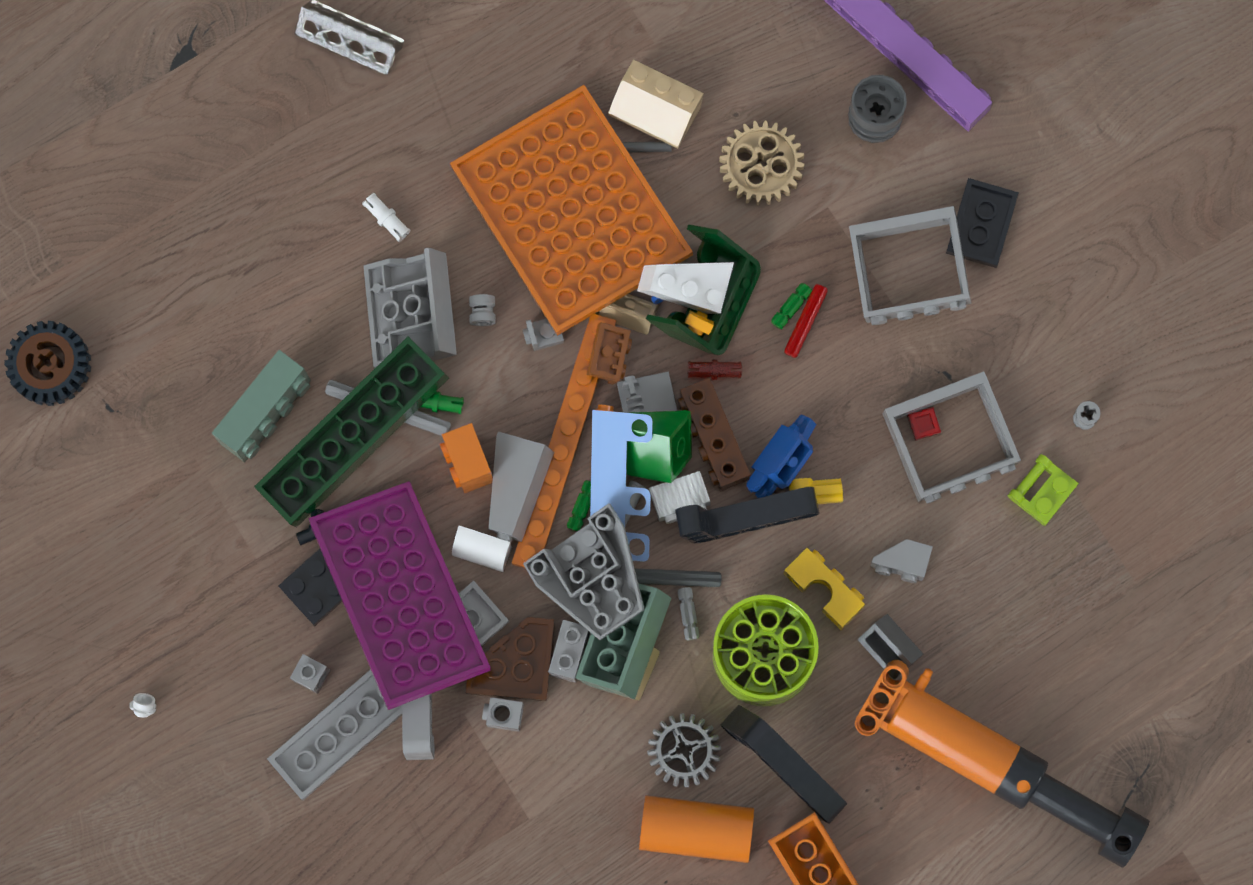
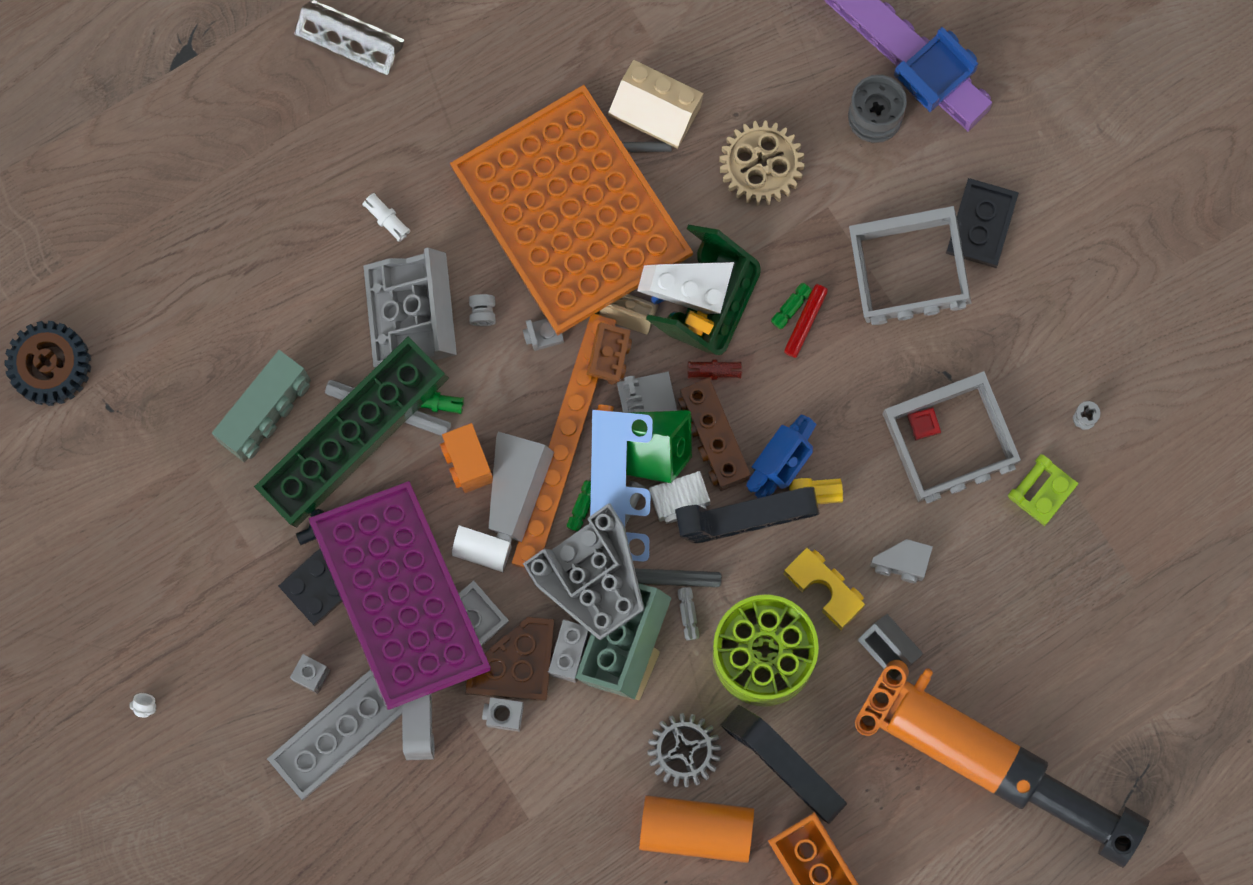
(937, 69): none -> blue panel

